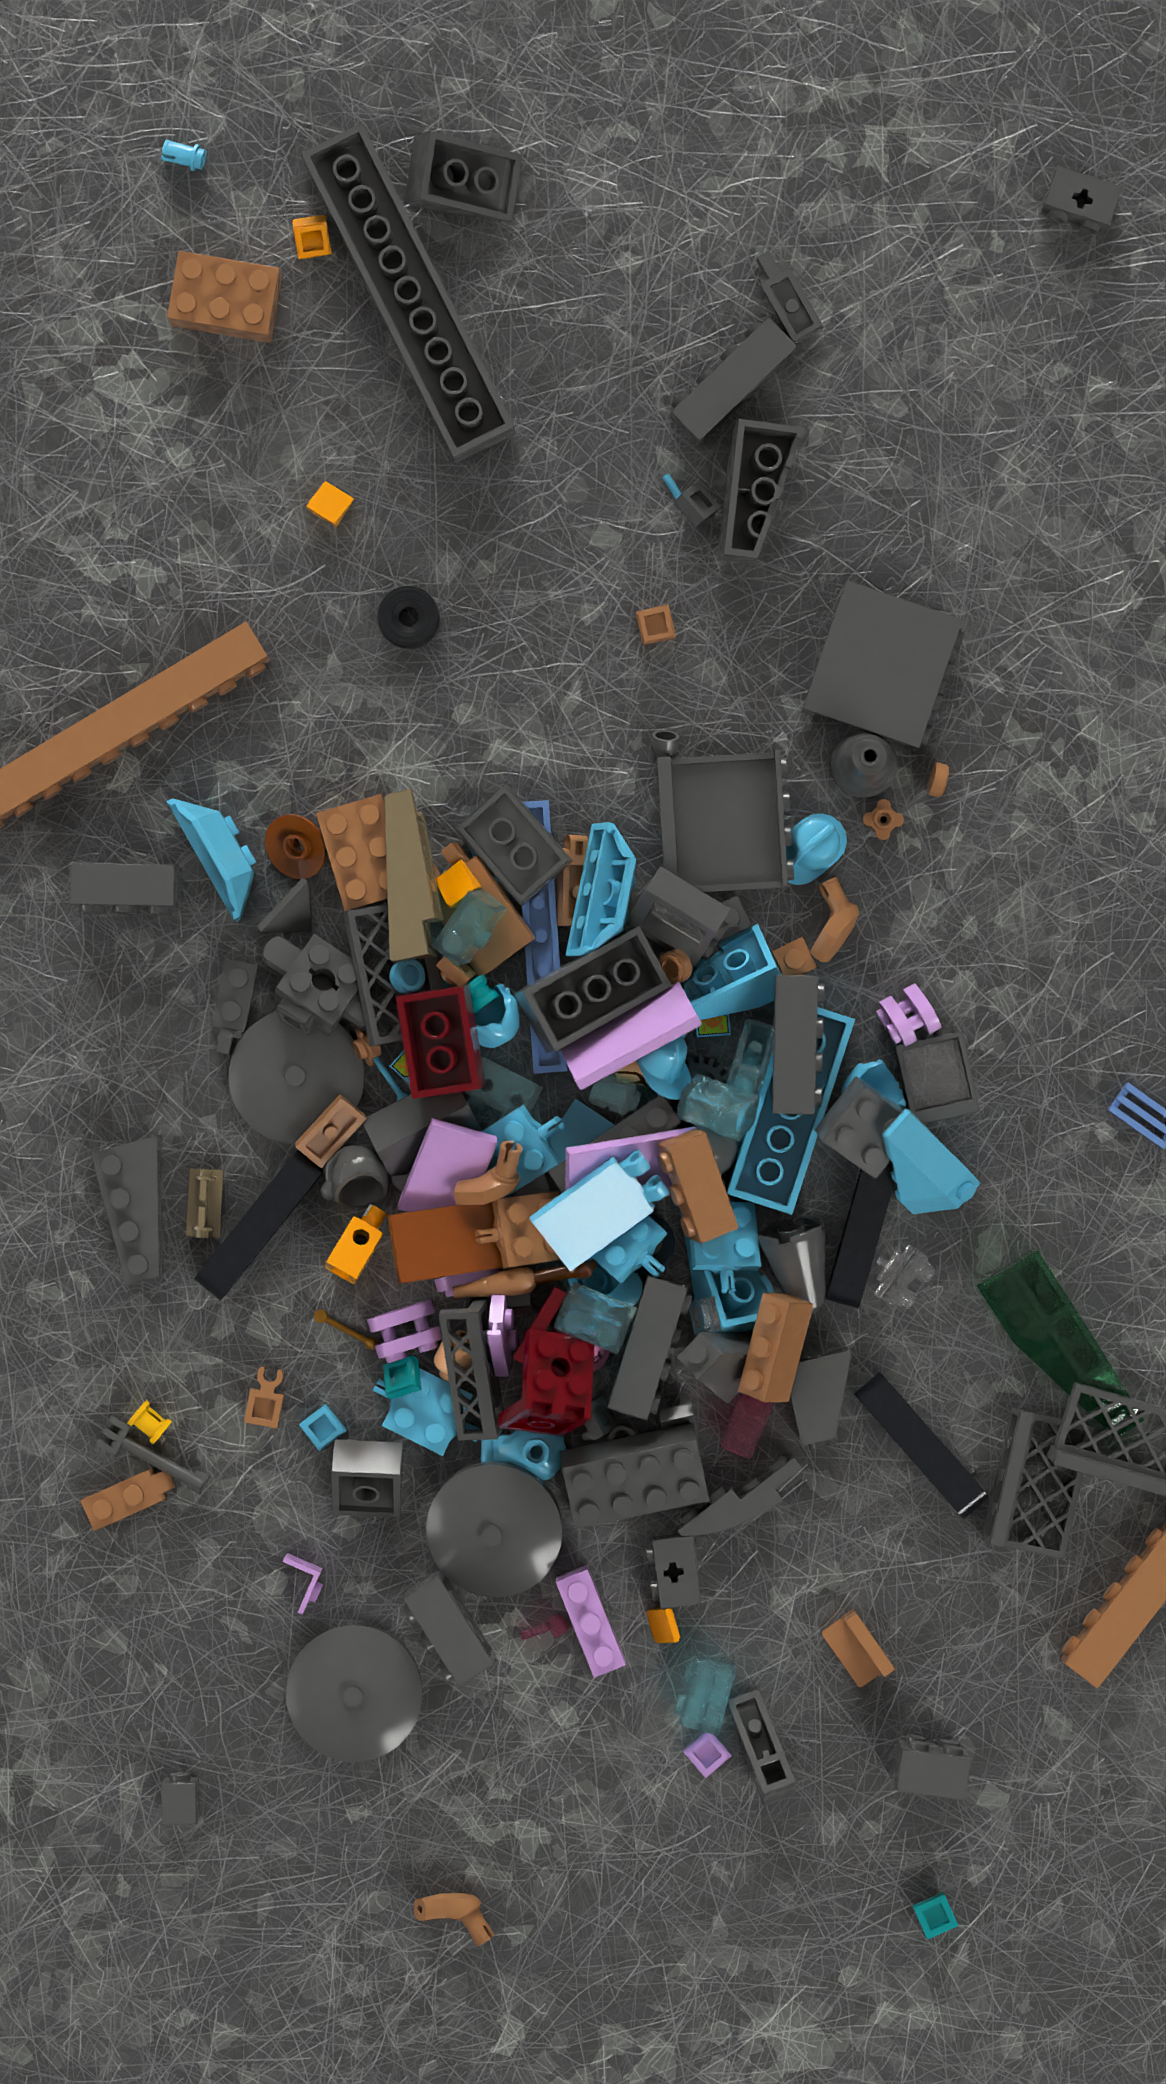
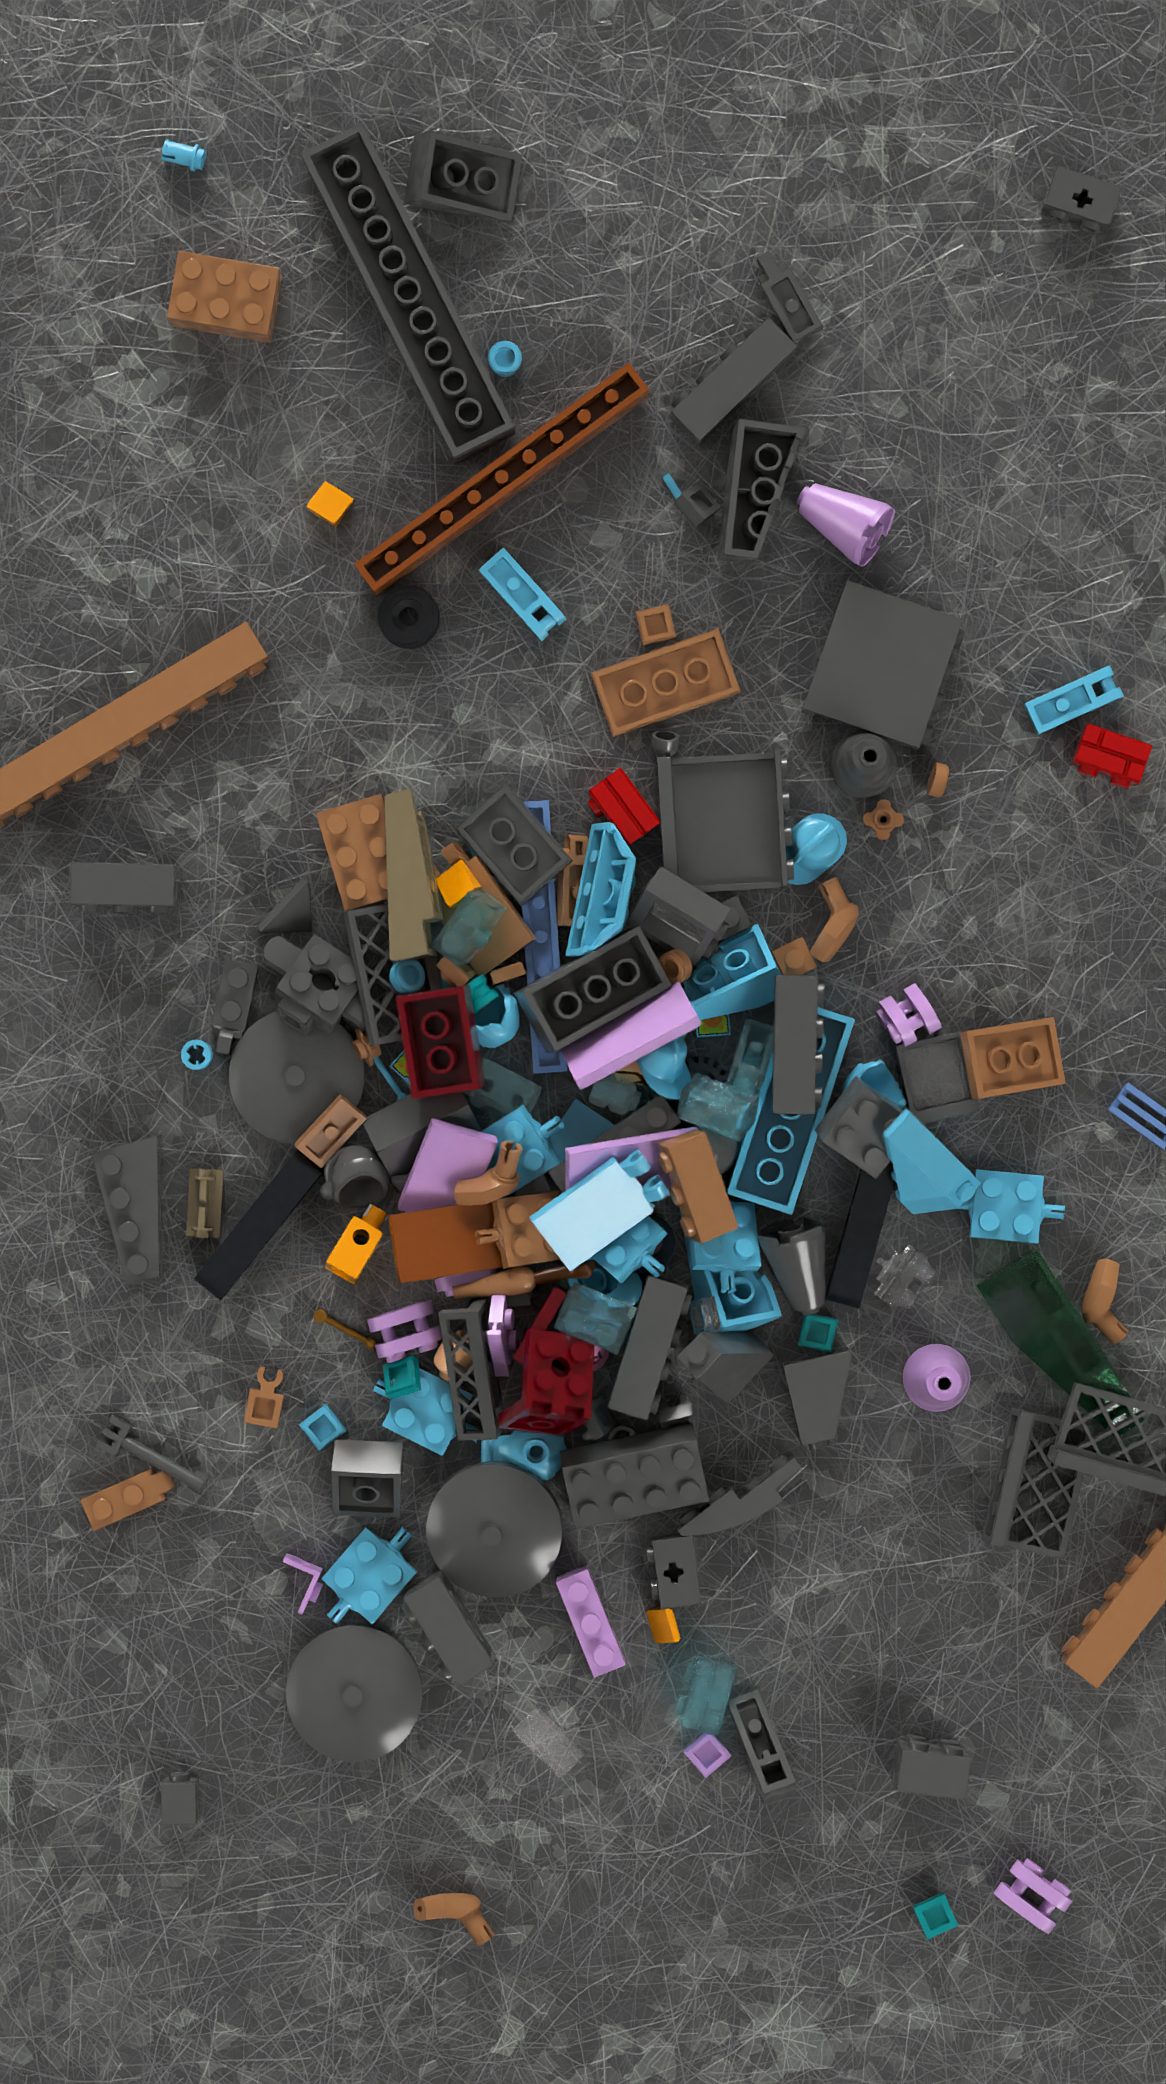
(149, 1422): yellow bush -> none
(186, 1056): none -> medium azure bush
(219, 852): medium azure wedge -> none
(288, 854): dark orange dish -> none
(312, 236): light orange slope -> none
(369, 1575): none -> medium azure plate
(502, 479): none -> dark orange brick
(505, 358): none -> medium azure tile
(508, 973): none -> medium nougat tile
(521, 593): none -> medium azure plate
(548, 1742): none -> clear tile
(556, 1625): clear pink hand -> none
(623, 806): none -> red brick
(665, 683): none -> medium nougat tile
(746, 1426): clear pink slope -> none
(775, 1347): medium nougat brick -> none
(818, 1332): none -> teal tile
(847, 520): none -> lavender cone
(857, 1649): medium nougat panel -> none
(921, 1445): black beam -> none
(924, 1371): none -> lavender cone
(1008, 1207): none -> medium azure plate
(1012, 1058): none -> medium nougat plate
(1029, 1875): none -> lavender brick
(1072, 700): none -> medium azure plate
(1099, 1298): none -> medium nougat arm
(1111, 755): none -> red brick

